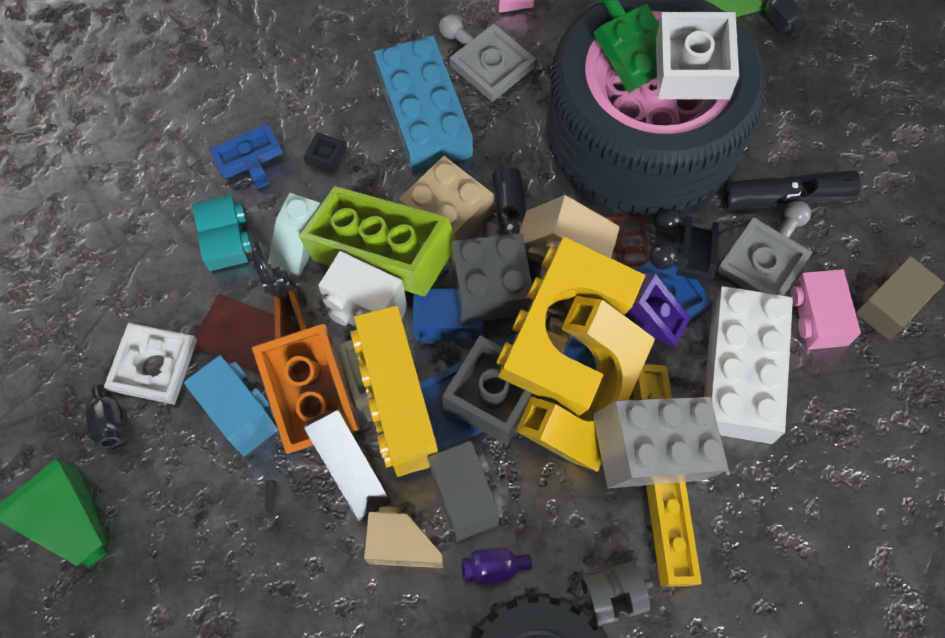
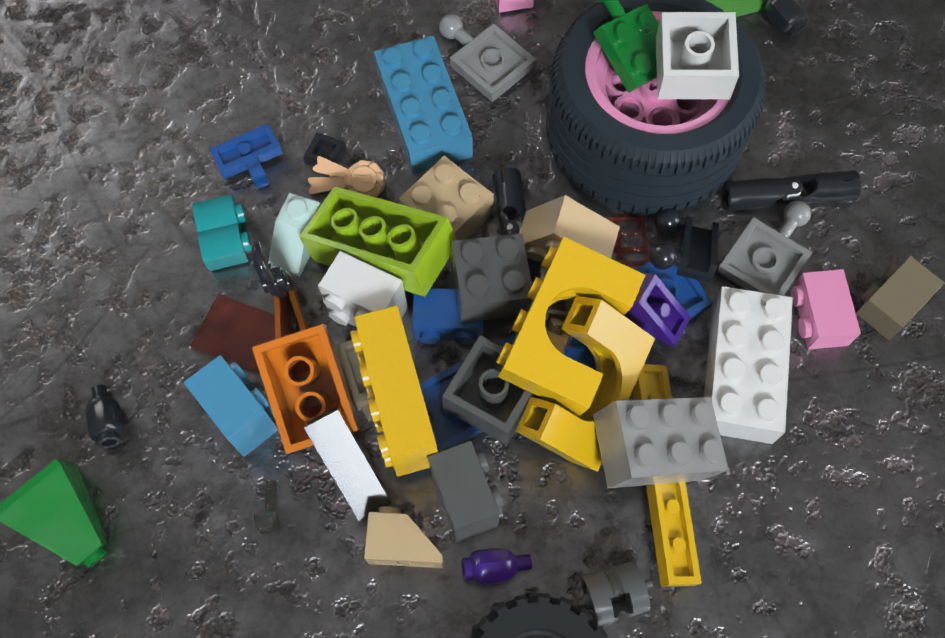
(139, 345): white piece -> none
(361, 177): none -> light nougat piece

